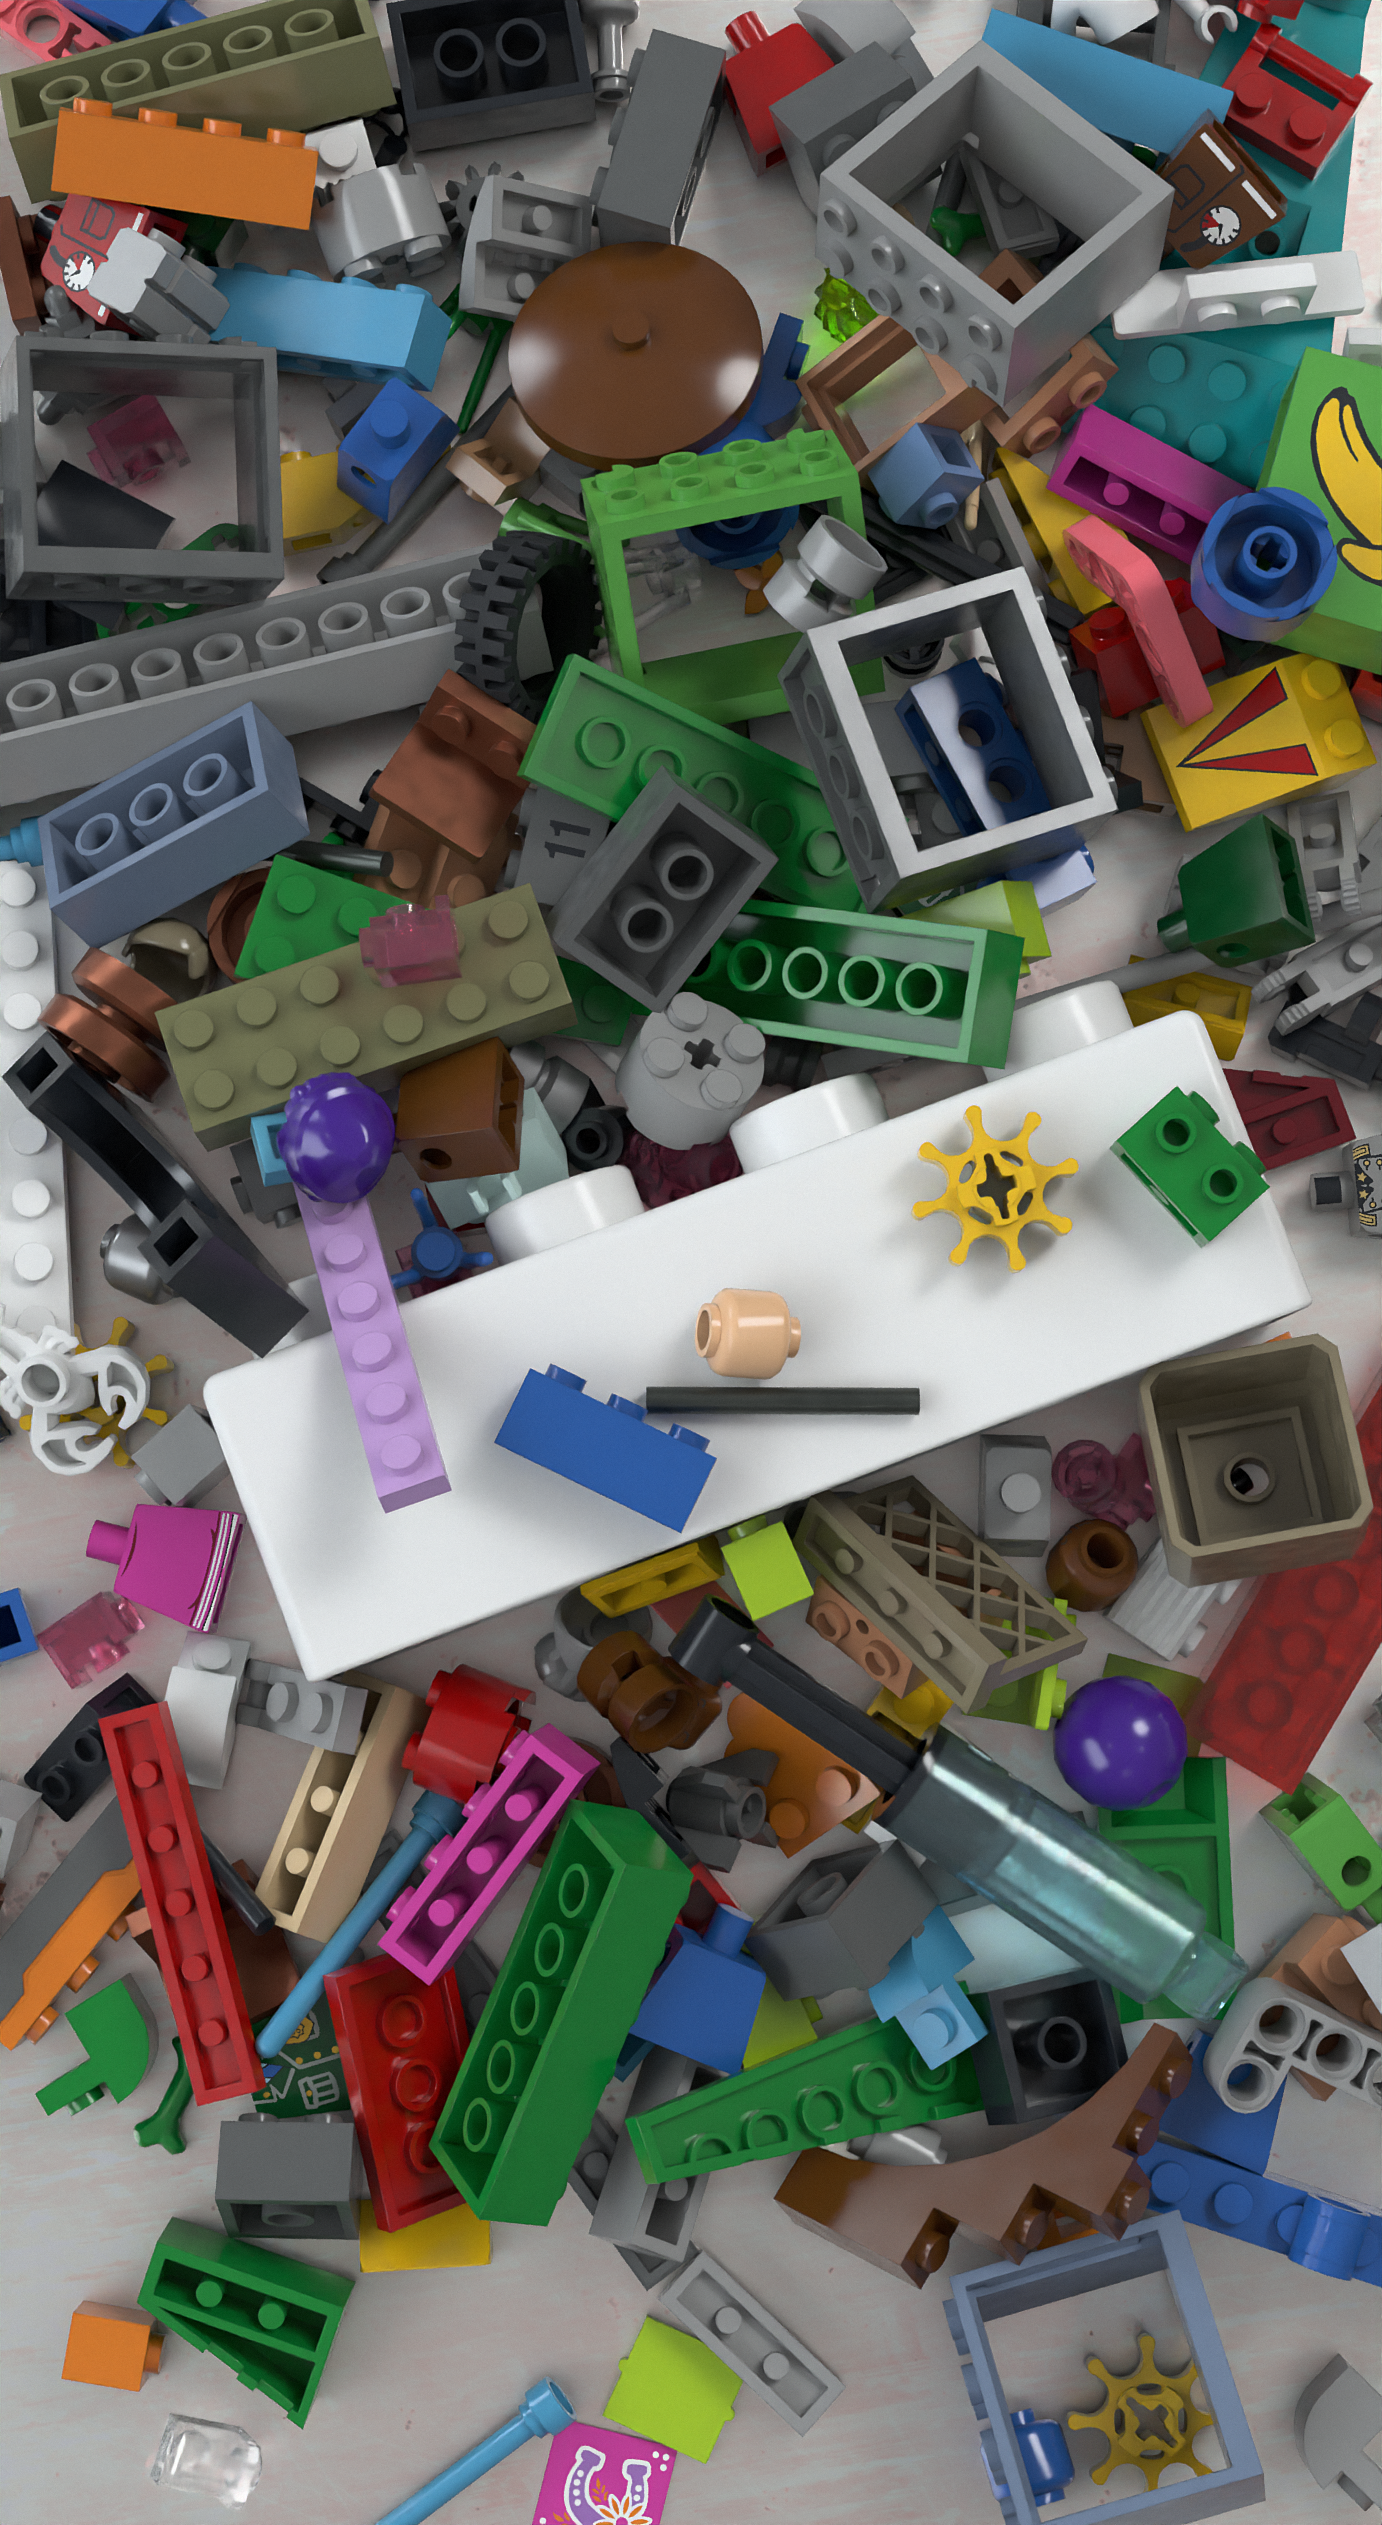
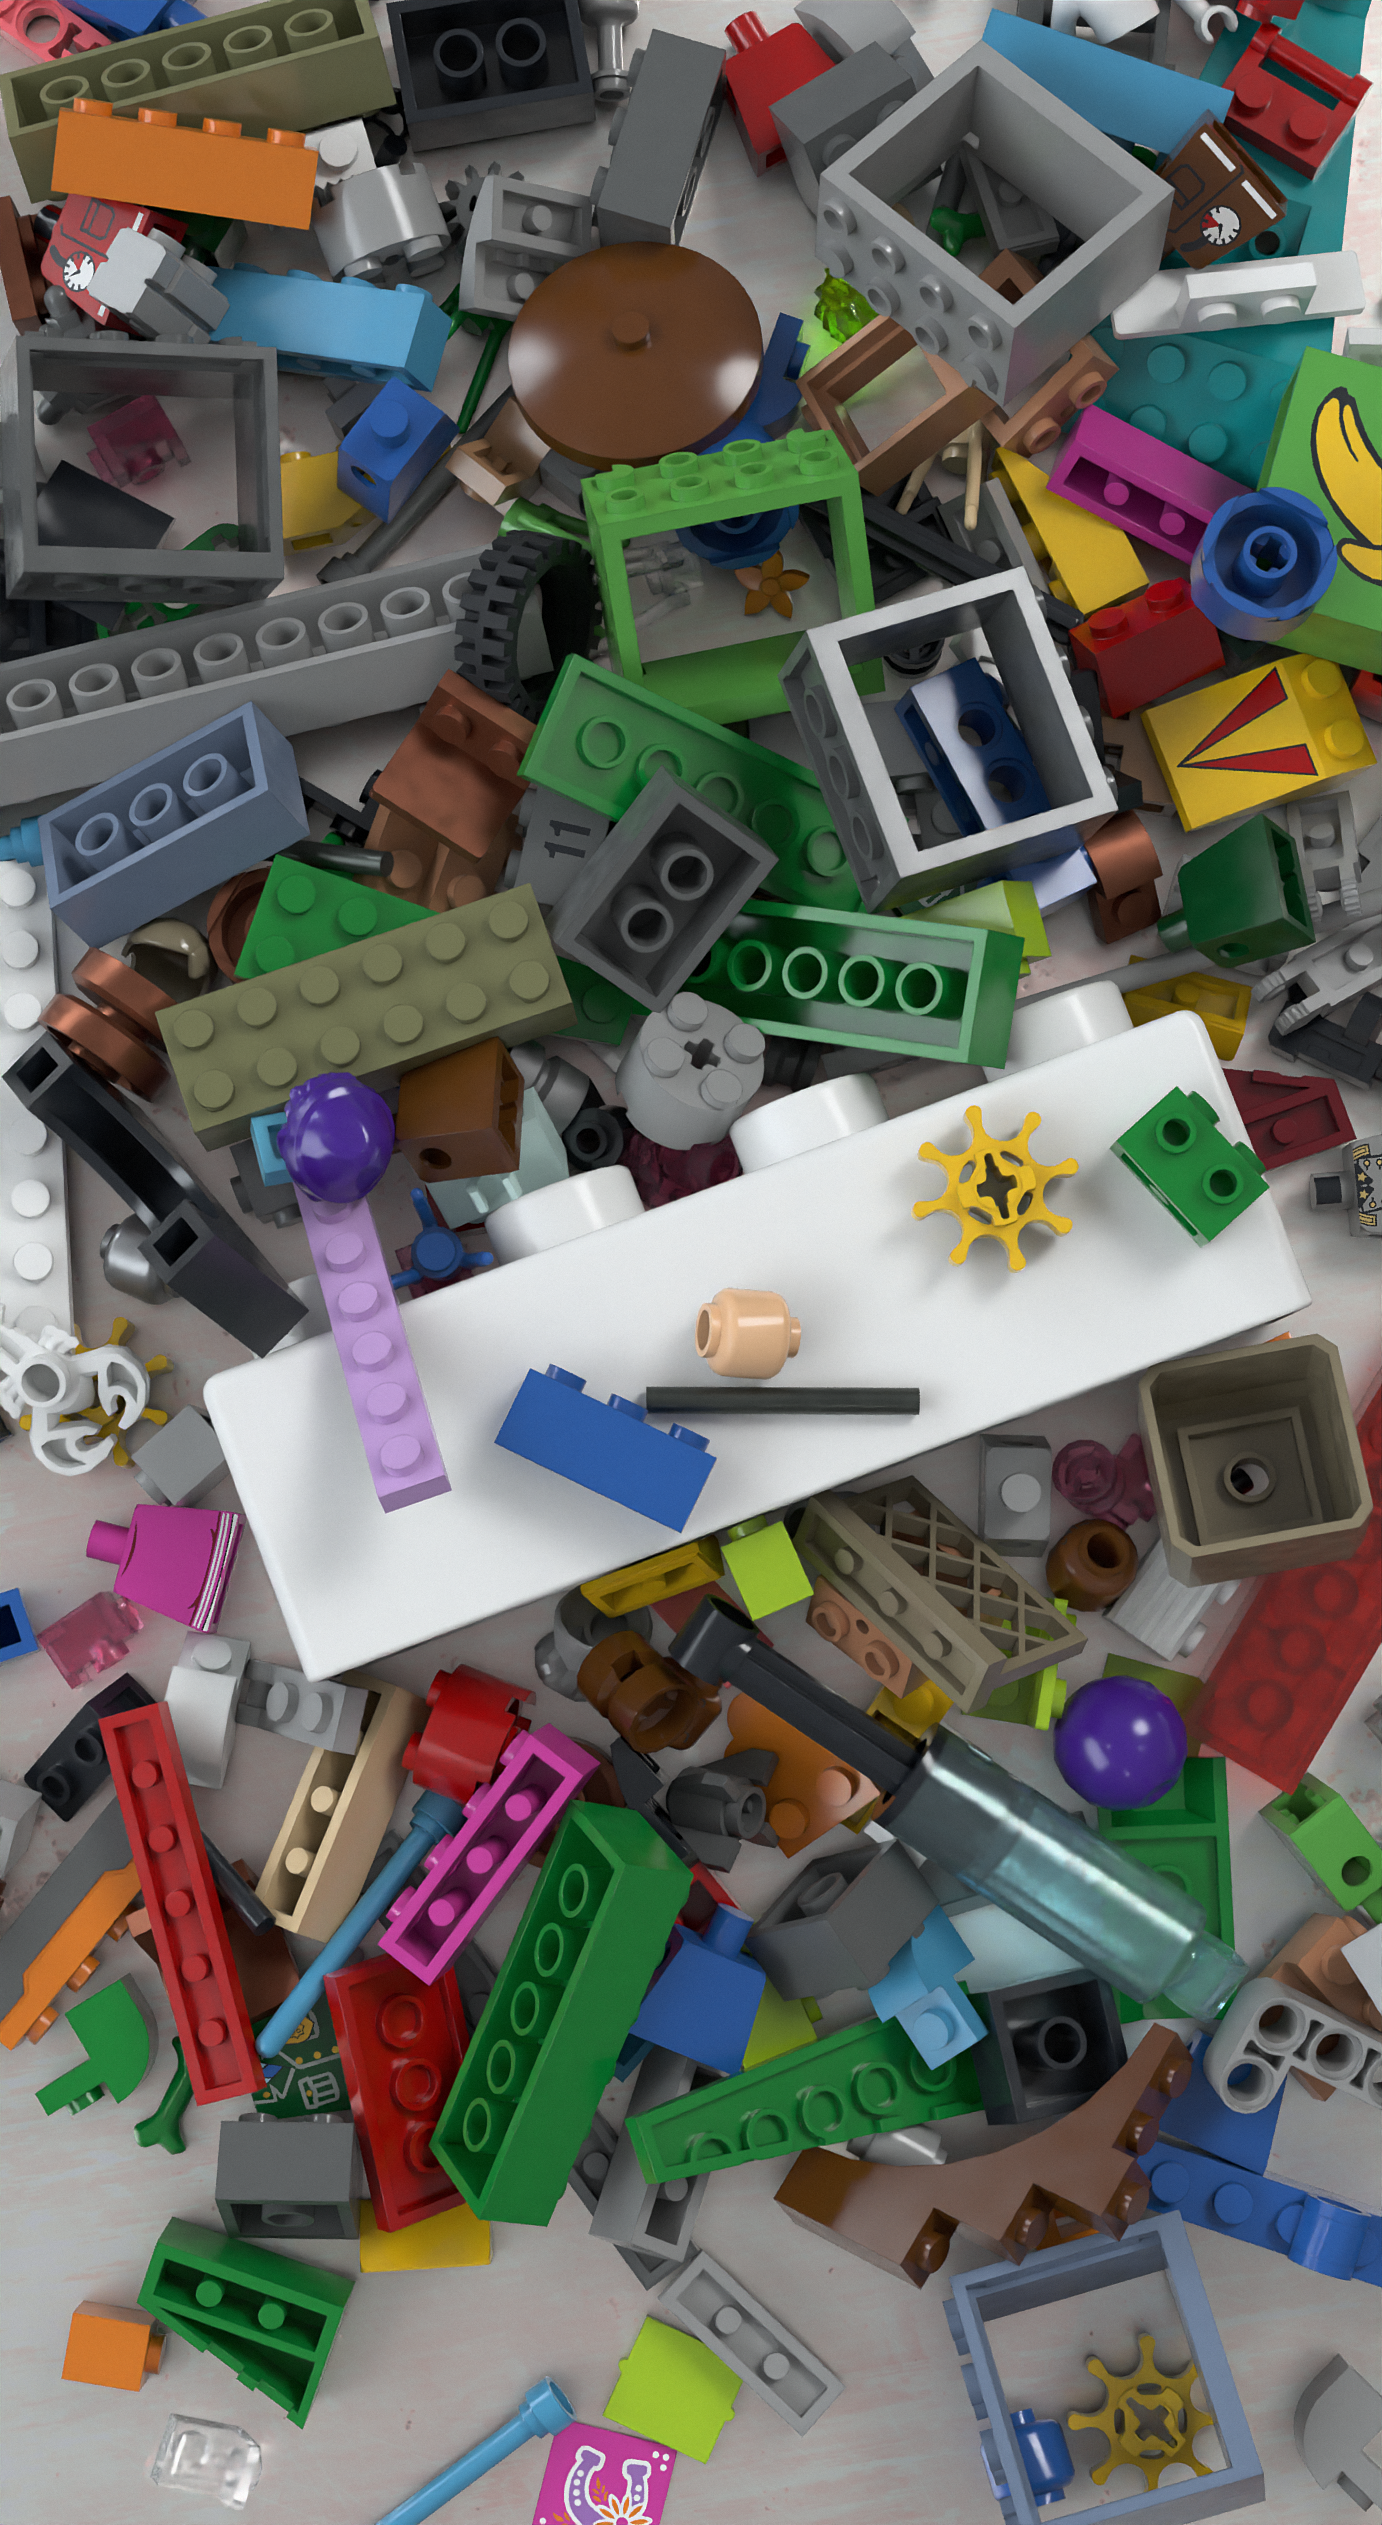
(412, 944): clear pink brick -> none
(844, 571): light grey wheel -> none
(925, 476): medium blue brick -> none
(1125, 875): none -> copper brick
(1138, 587): coral beam -> none

